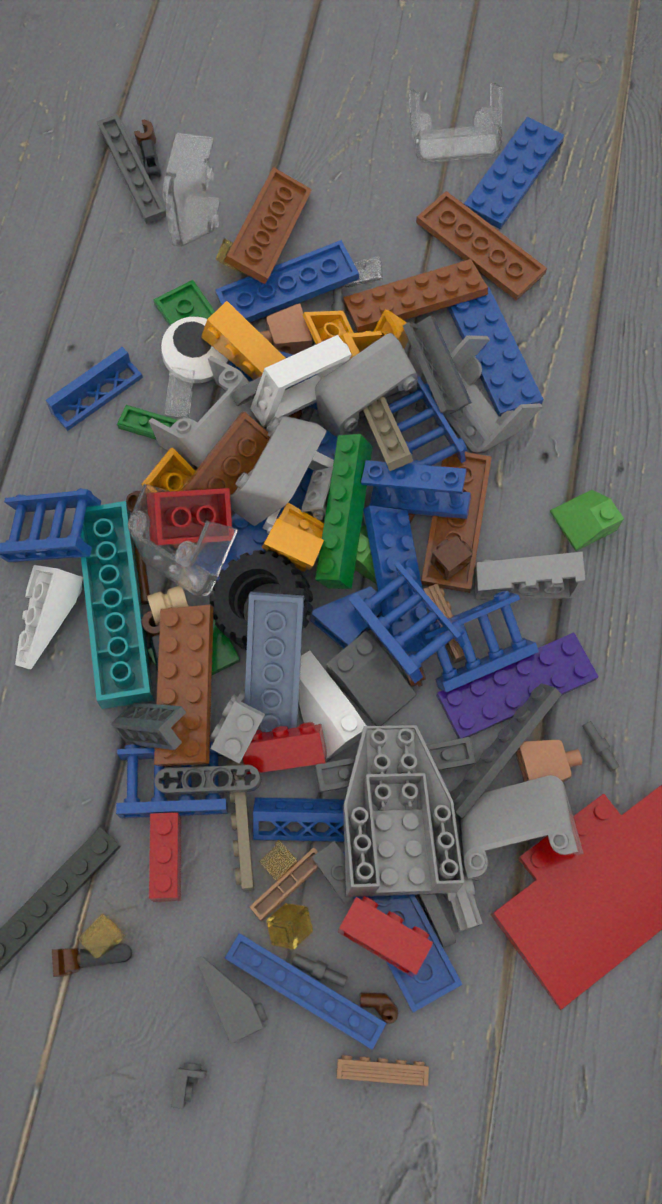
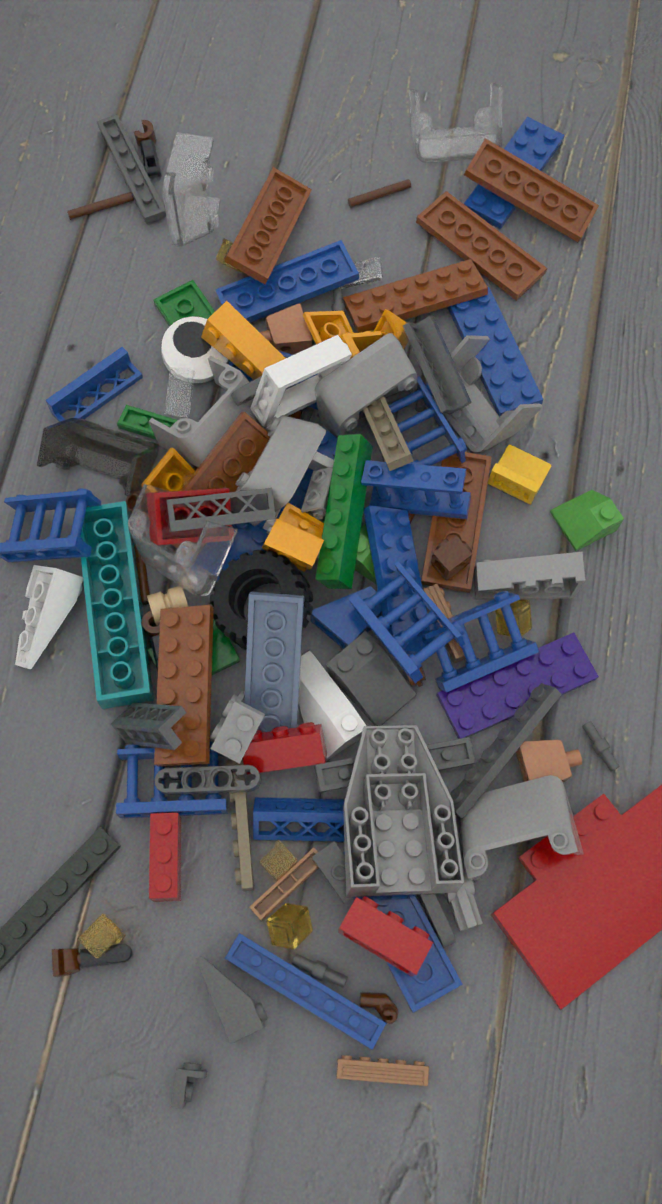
(99, 449): none -> clear smoke windscreen
(100, 205): none -> reddish brown bar
(227, 519): none -> dark grey fence
(378, 193): none -> reddish brown bar
(519, 474): none -> yellow bracket
(522, 613): none -> clear yellow panel
(531, 190): none -> dark orange plate

